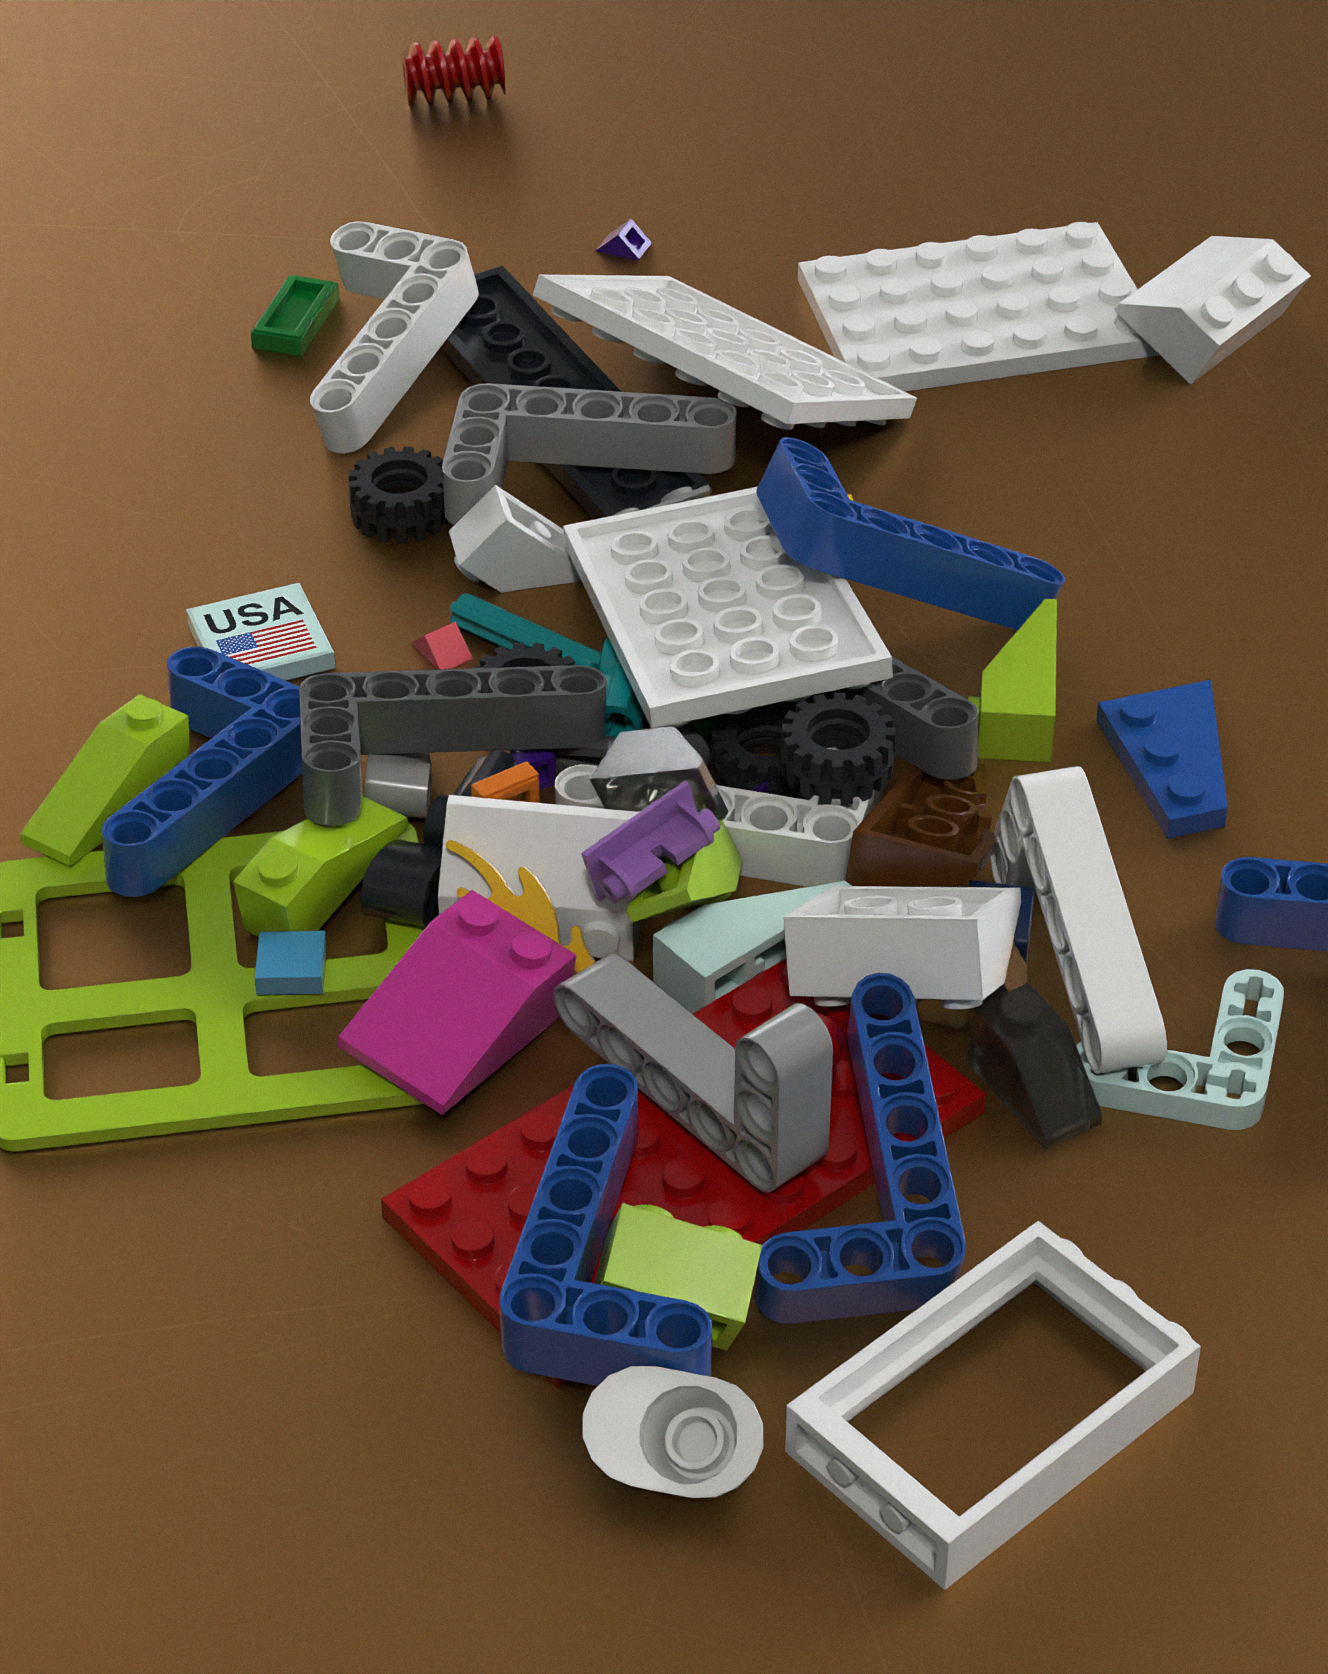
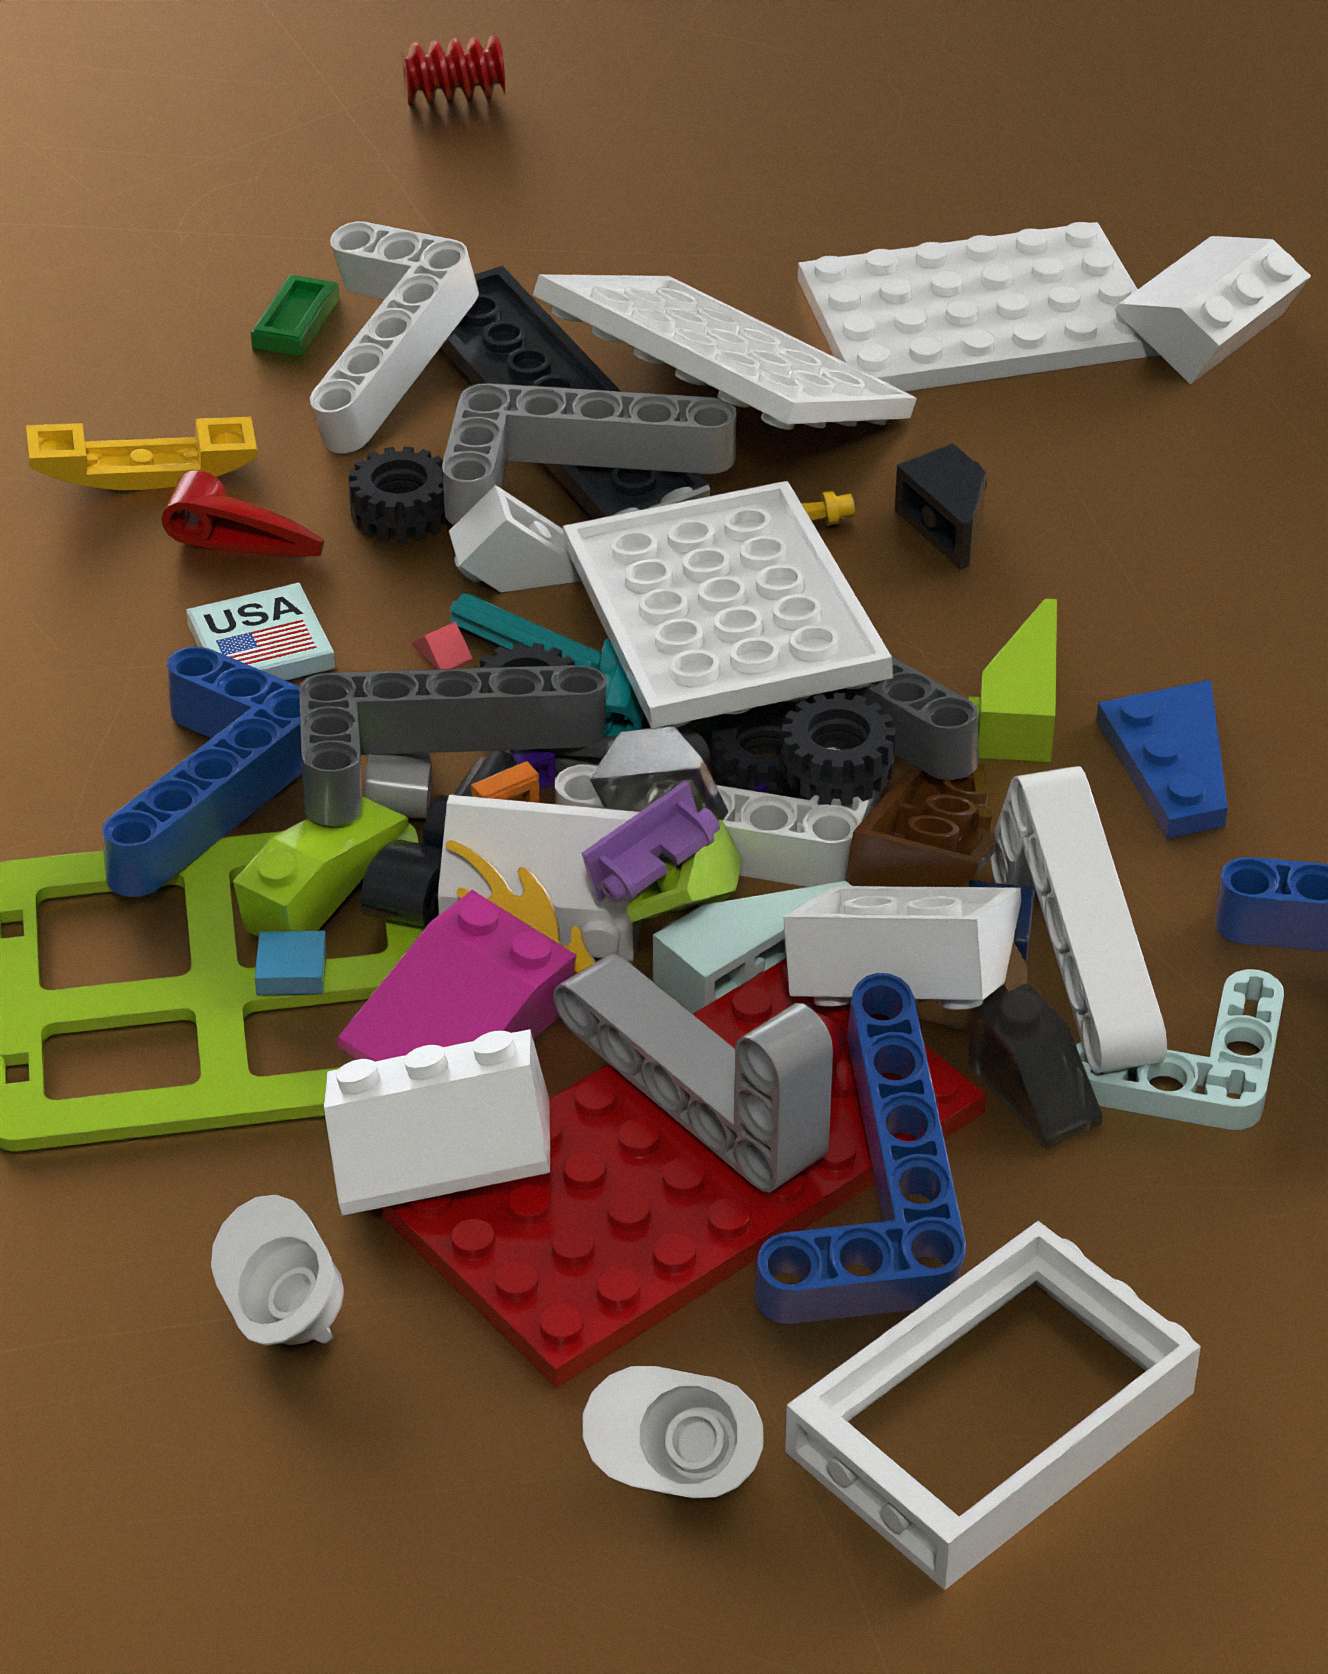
(110, 770): lime slope -> none
(140, 463): none -> yellow slope
(207, 518): none -> red piece
(276, 1273): none -> white piece
(437, 1121): none -> white slope
(548, 1308): blue beam -> none
(625, 242): dark purple piece -> none
(682, 1261): lime brick -> none
(892, 551): blue beam -> none
(943, 500): none -> black slope

